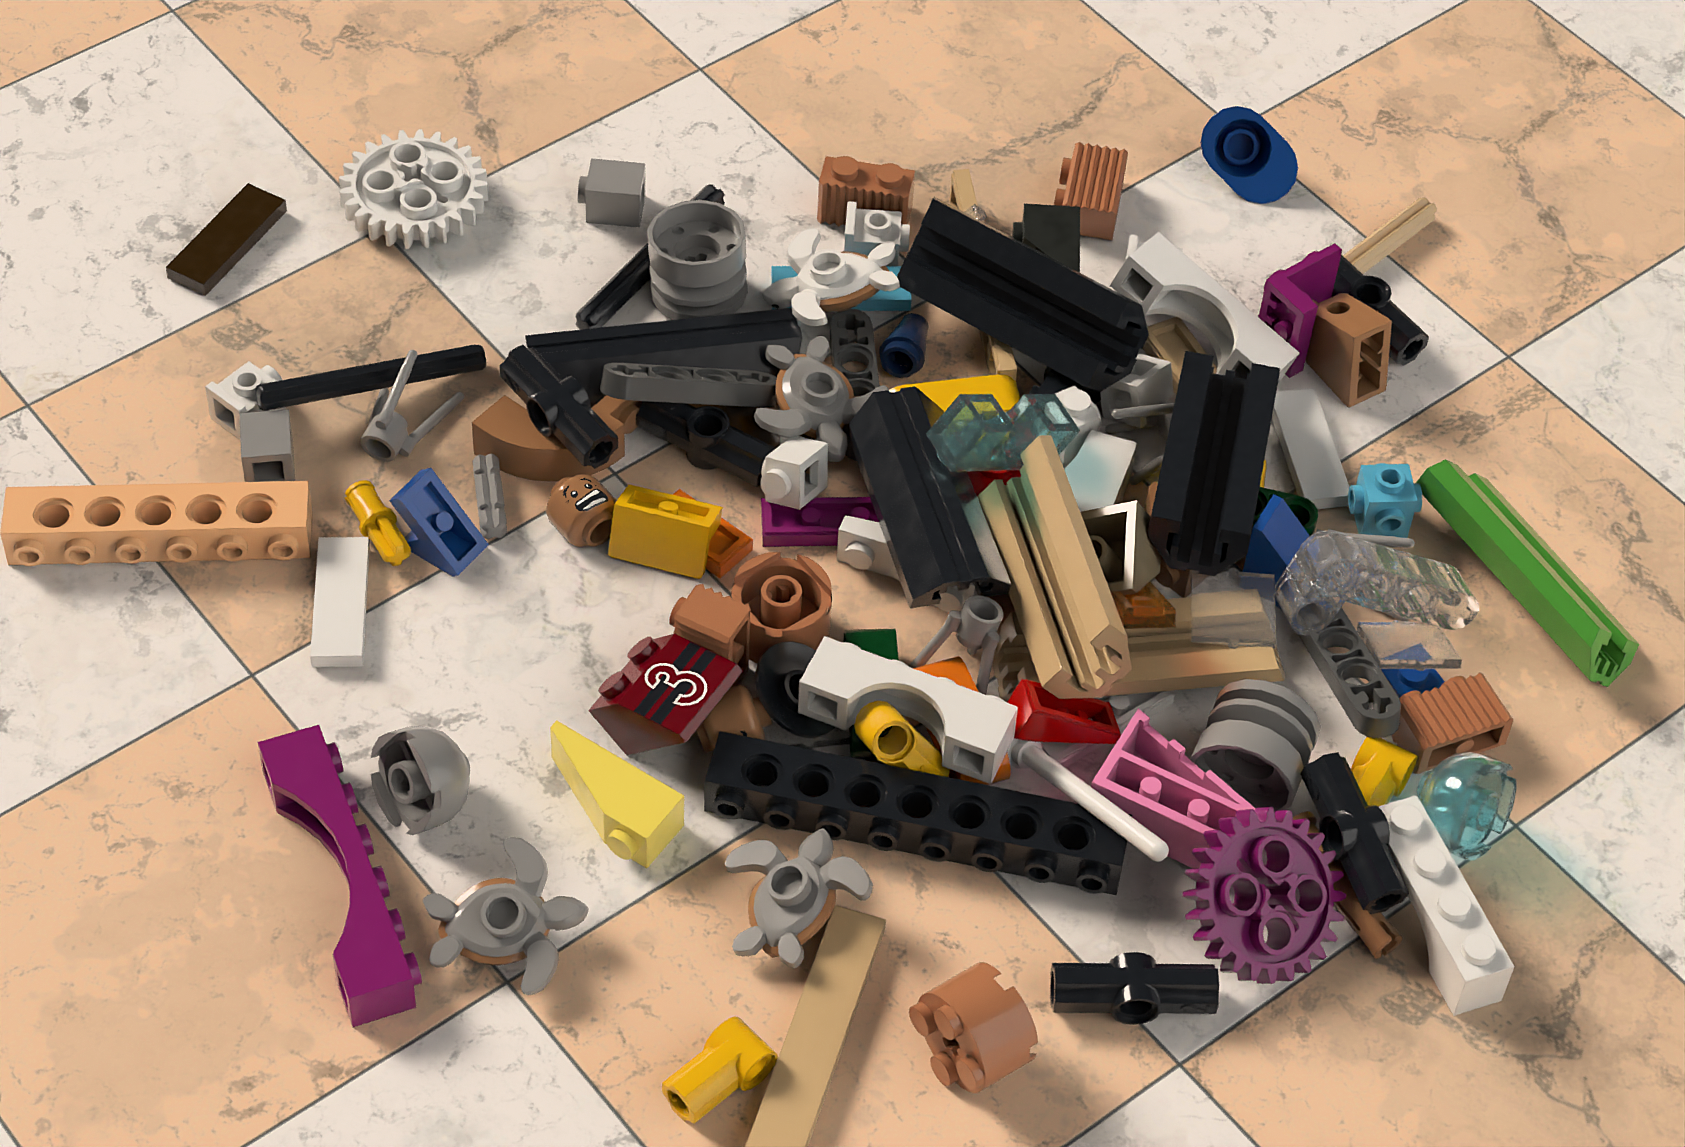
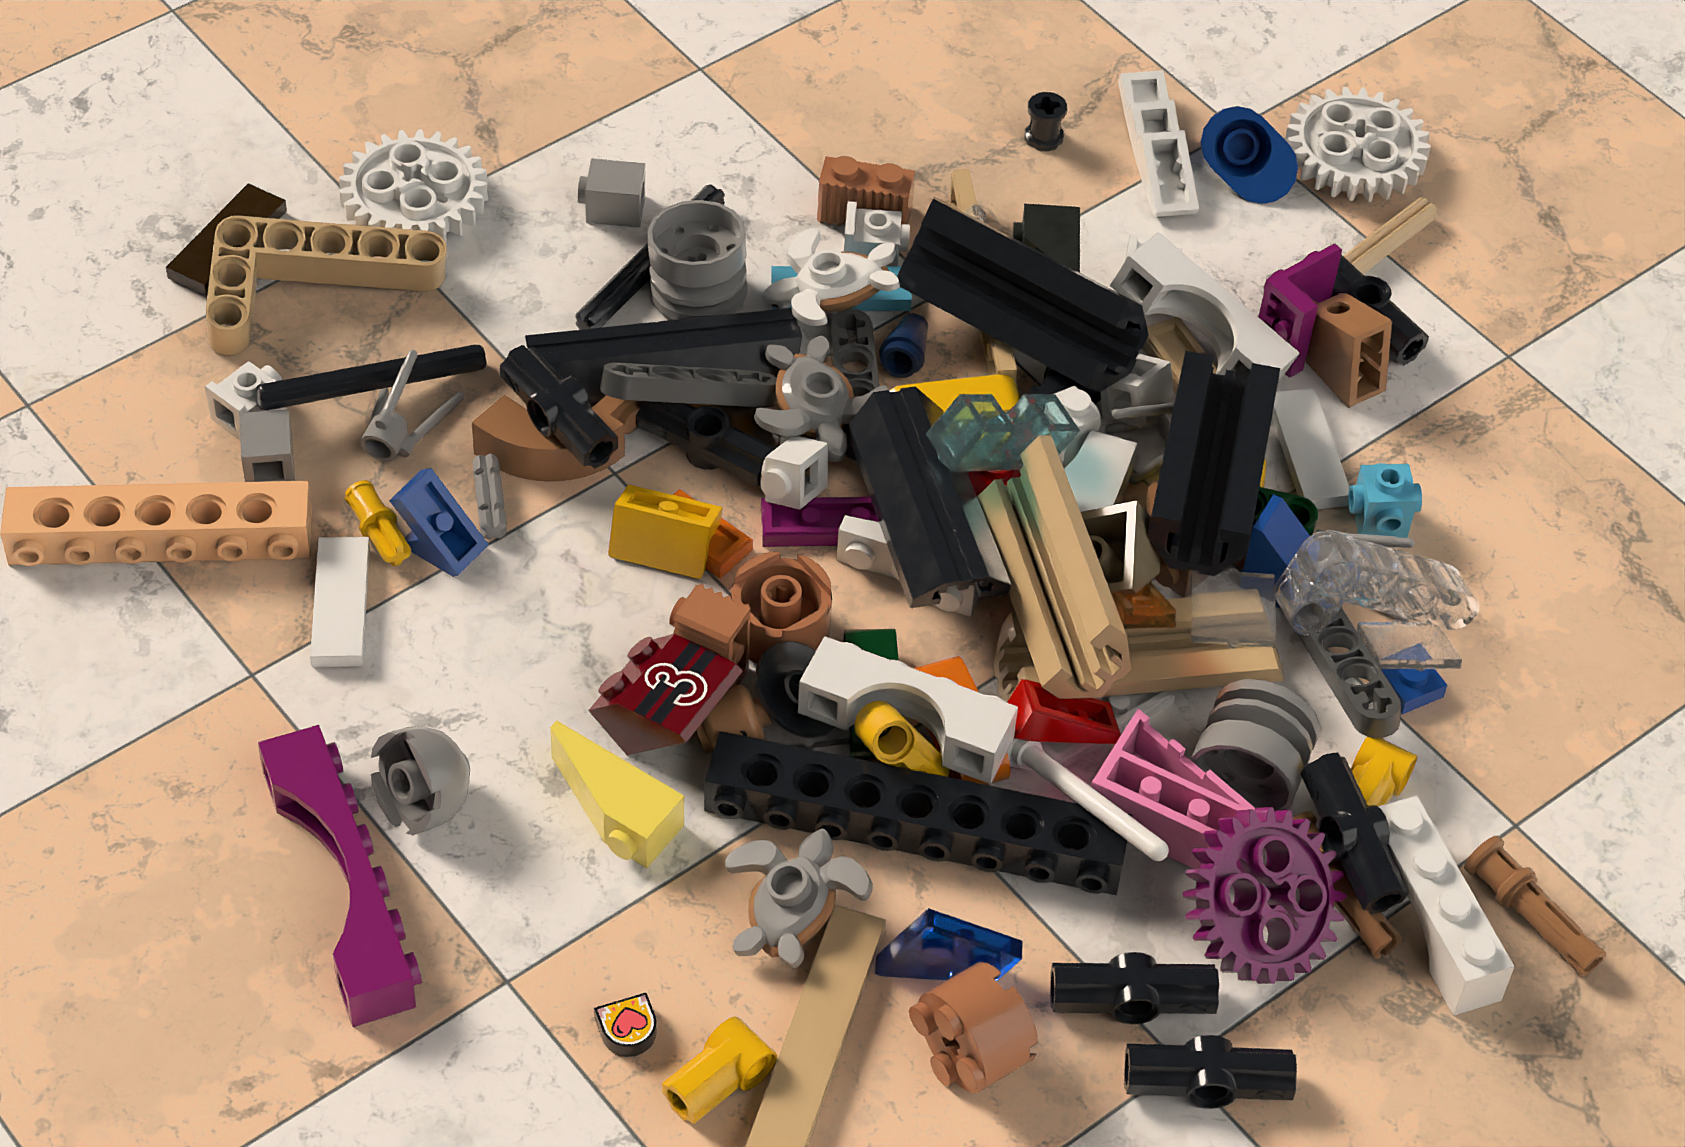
(308, 262): none -> tan beam
(506, 920): light grey animal -> none
(581, 510): medium nougat head -> none
(627, 1025): none -> tile
(944, 946): none -> clear blue wing
(975, 629): light grey plant -> none
(1045, 127): none -> black bush
(1095, 185): nougat brick -> none
(1158, 144): none -> white slope
(1210, 1072): none -> black piece
(1358, 144): none -> white gear
(1452, 720): nougat brick -> none
(1468, 800): clear light blue cylinder -> none
(1518, 889): none -> medium nougat pin
(1530, 571): bright green piece -> none

